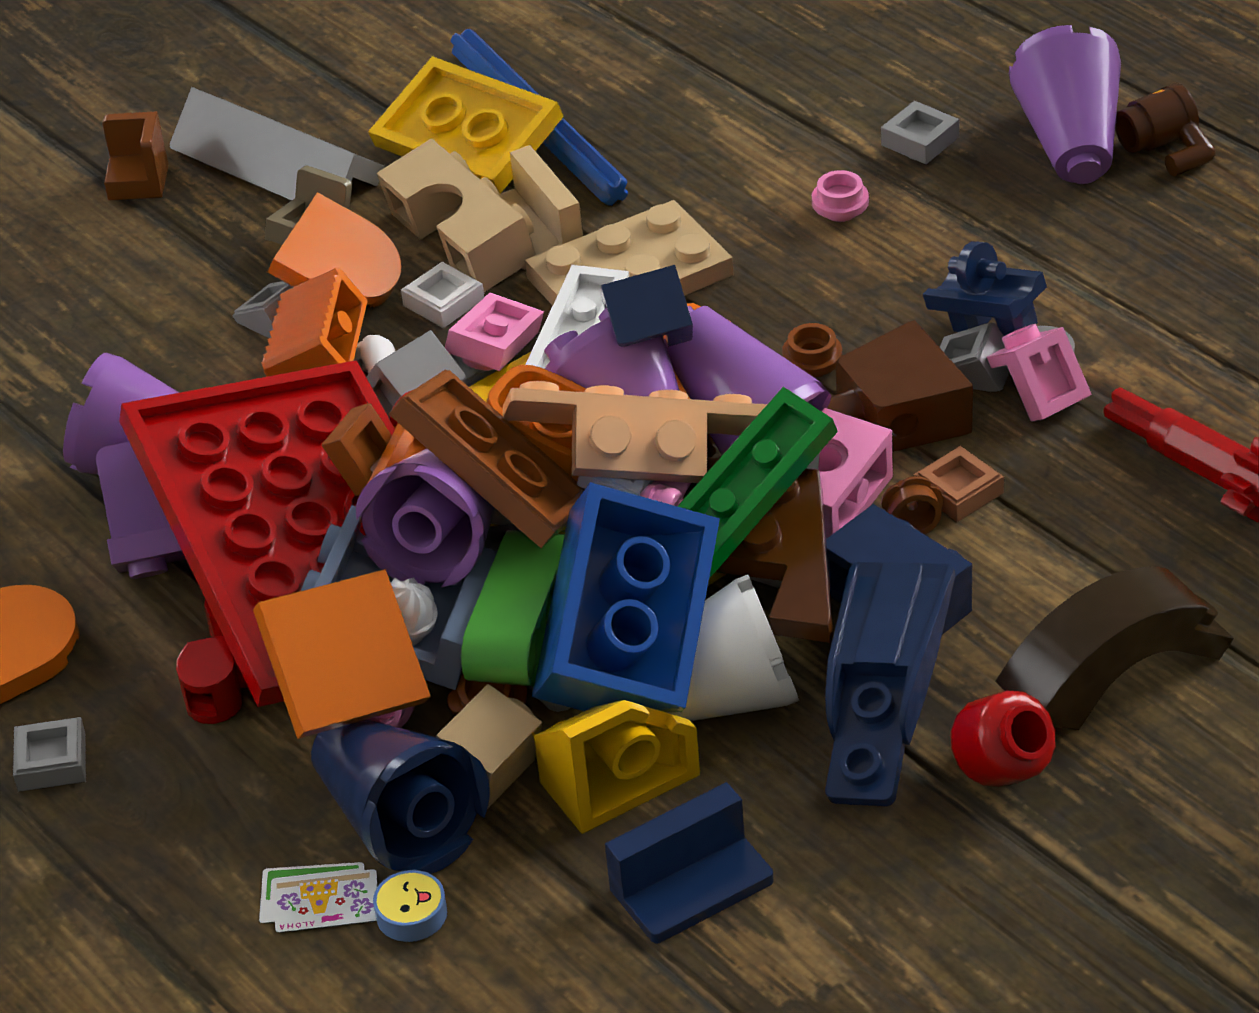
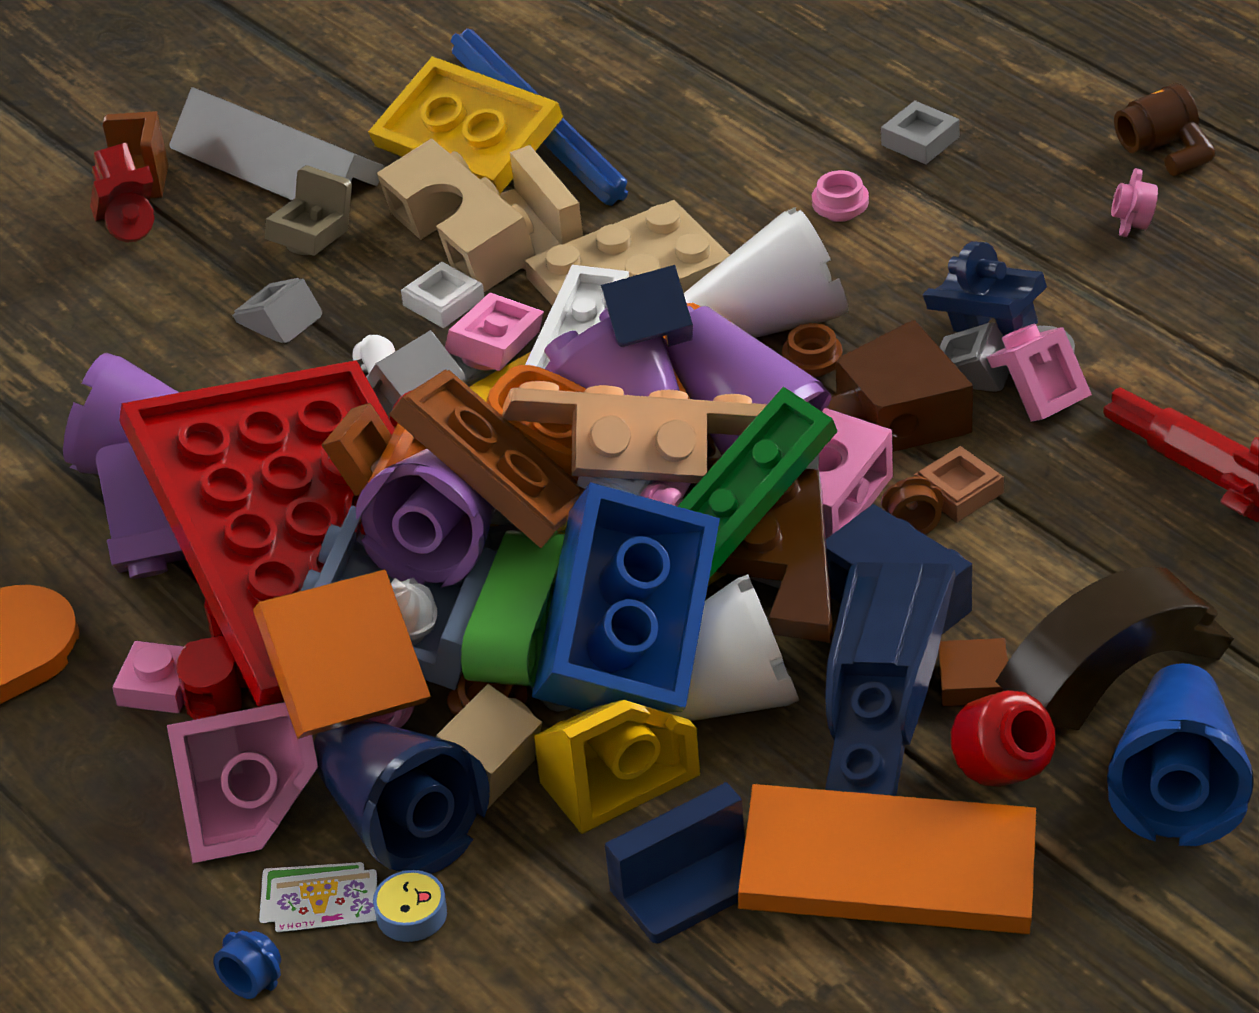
(49, 754): light grey tile -> none
(122, 194): none -> red hips
(150, 678): none -> bright pink plate
(238, 777): none -> bright pink slope
(248, 963): none -> blue plate
(315, 324): orange brick -> none
(339, 238): orange tile -> none
(774, 280): none -> white cone
(889, 859): none -> orange tile
(970, 669): none -> dark orange tile
(1070, 98): medium lavender cone -> none
(1134, 203): none -> bright pink plate
(1180, 762): none -> blue cone

